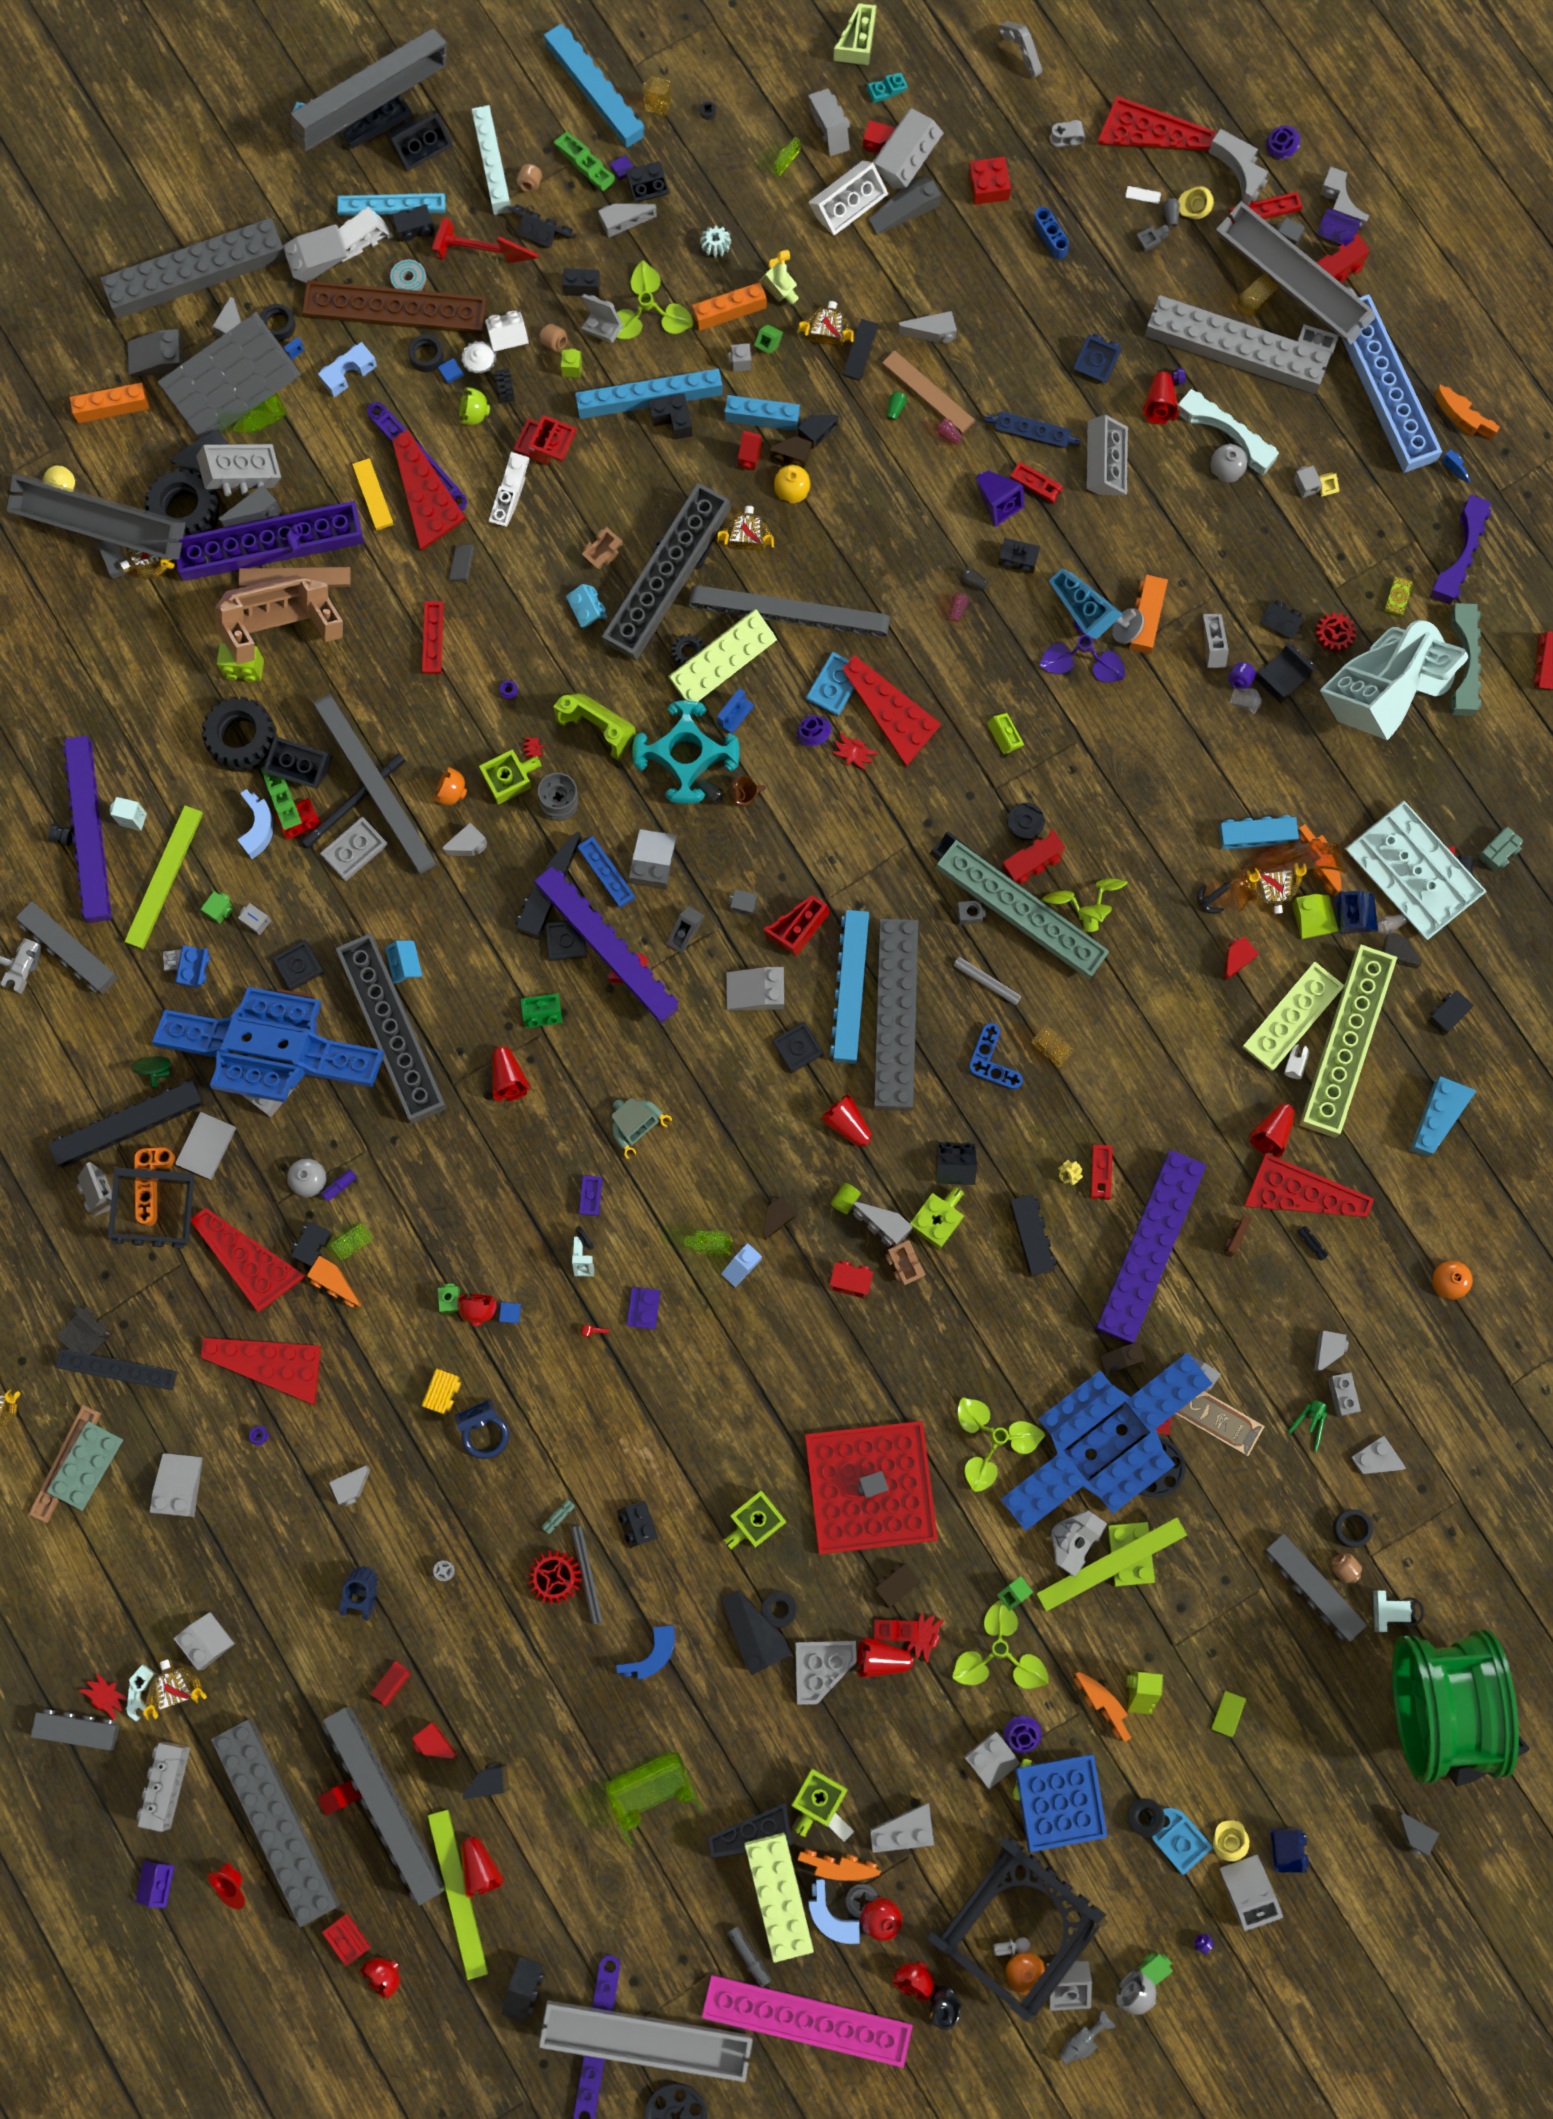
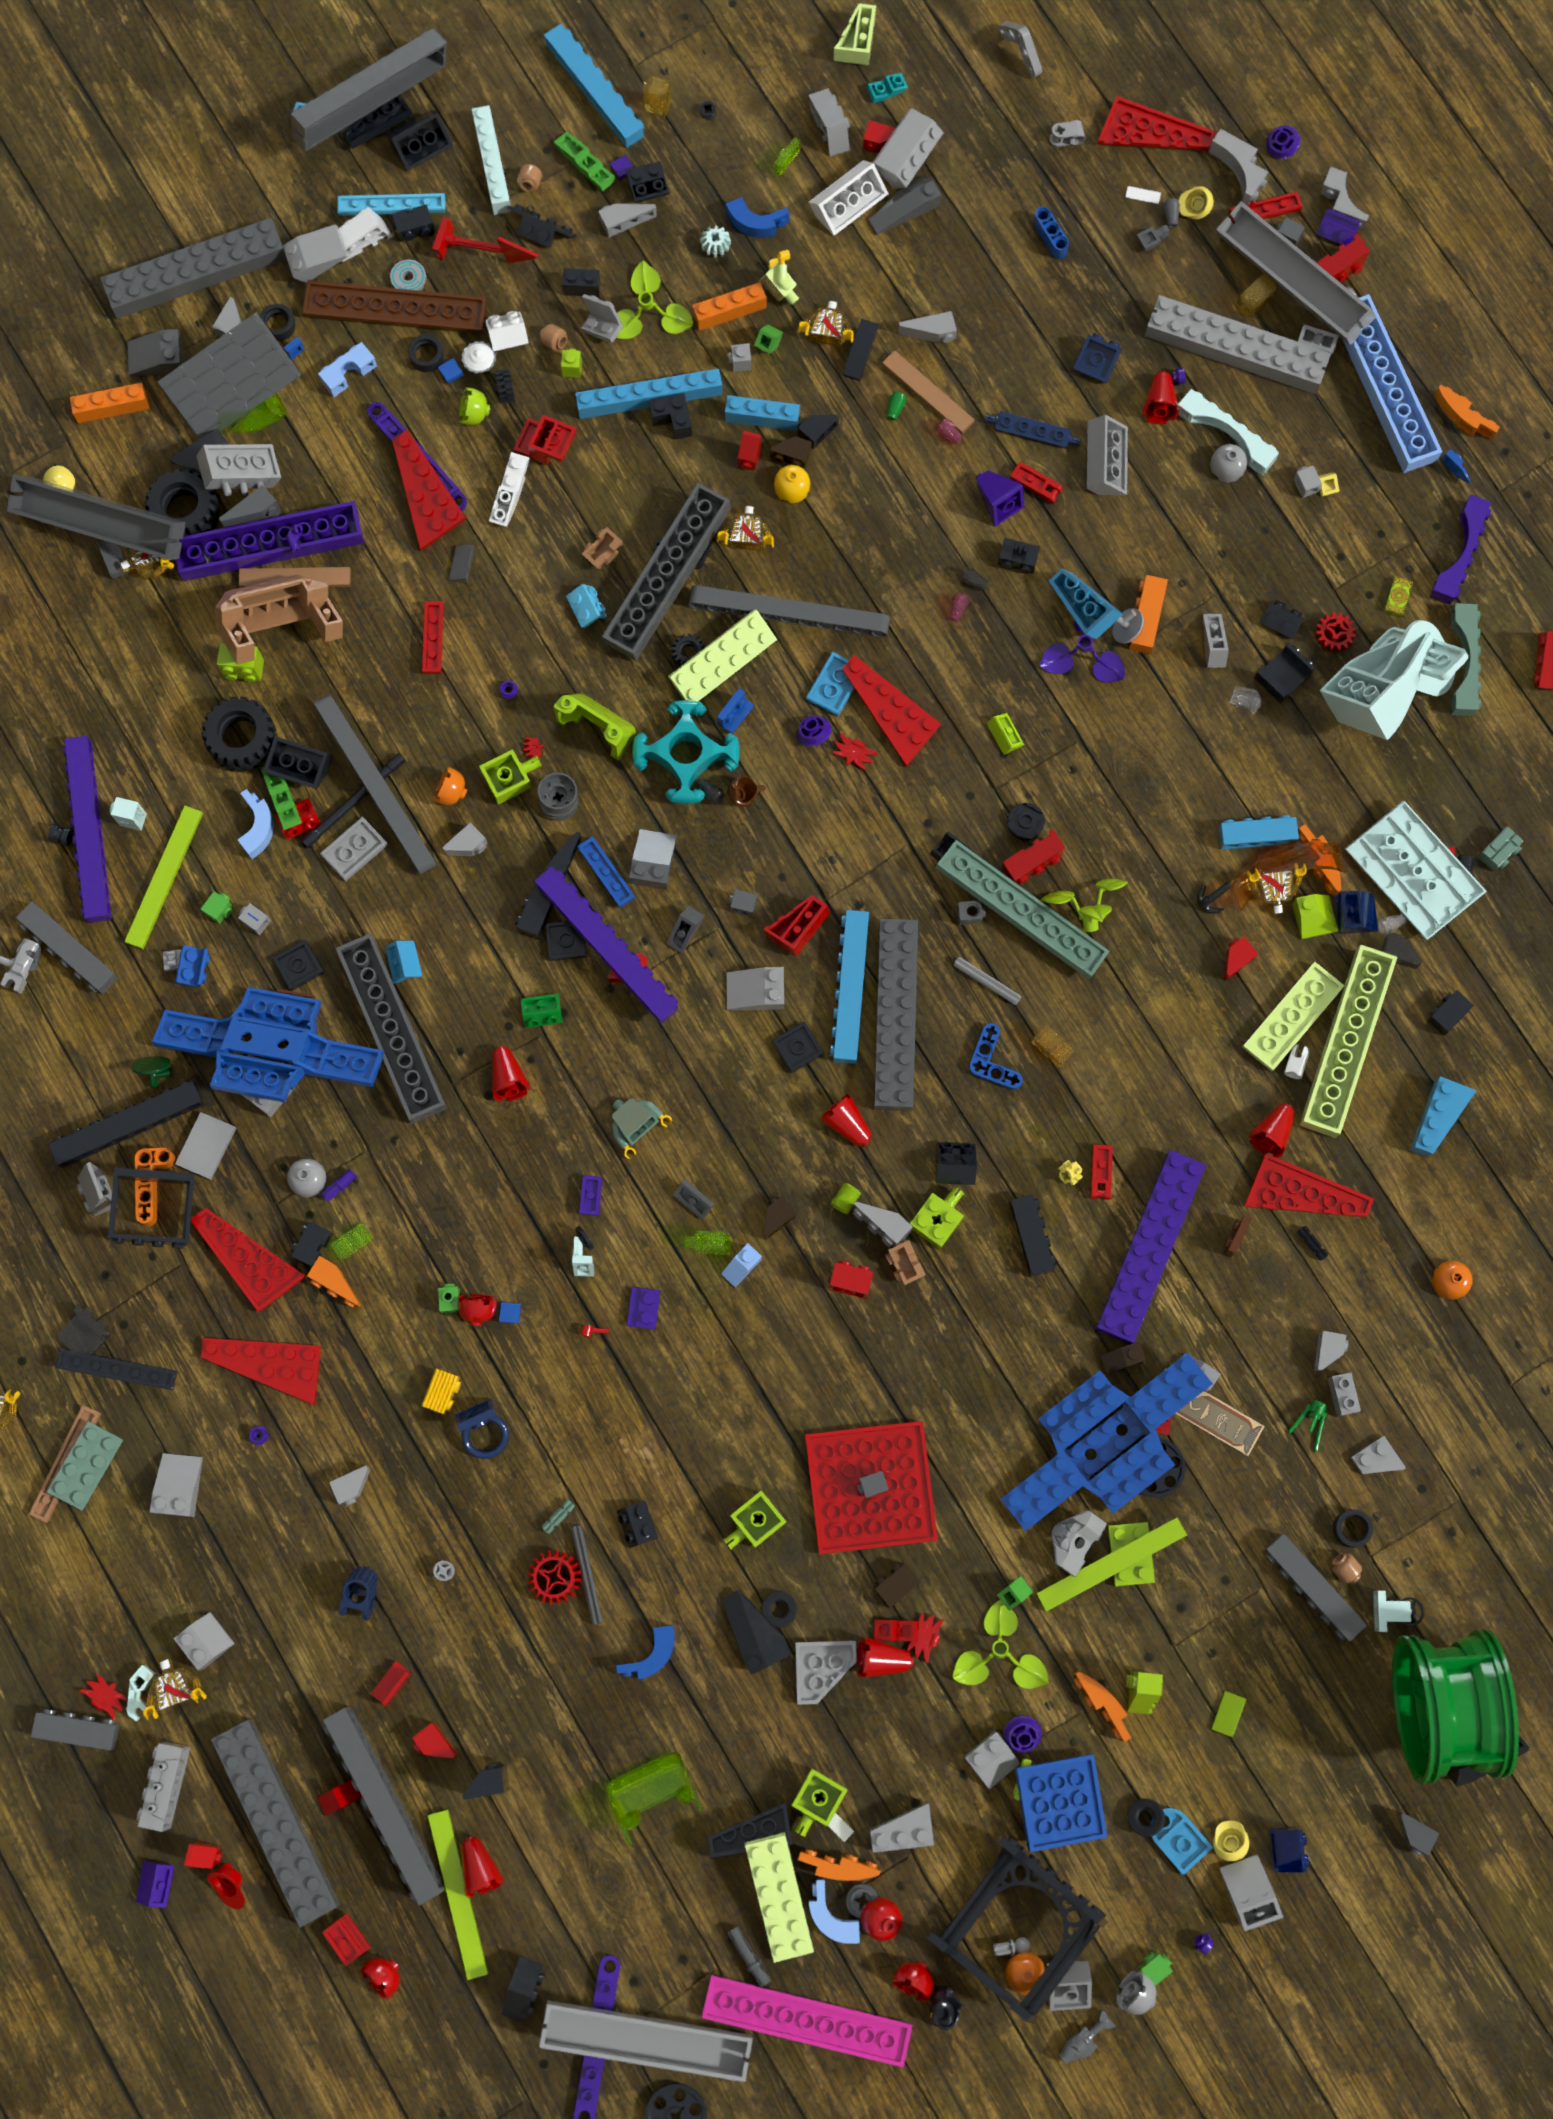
(203, 1855): none -> red slope
(373, 494): yellow tile -> none
(693, 1199): none -> dark grey plate
(752, 224): none -> blue arch
(989, 180): red brick -> none
(1023, 1437): lime plant -> none
(1241, 675): dark purple head -> none

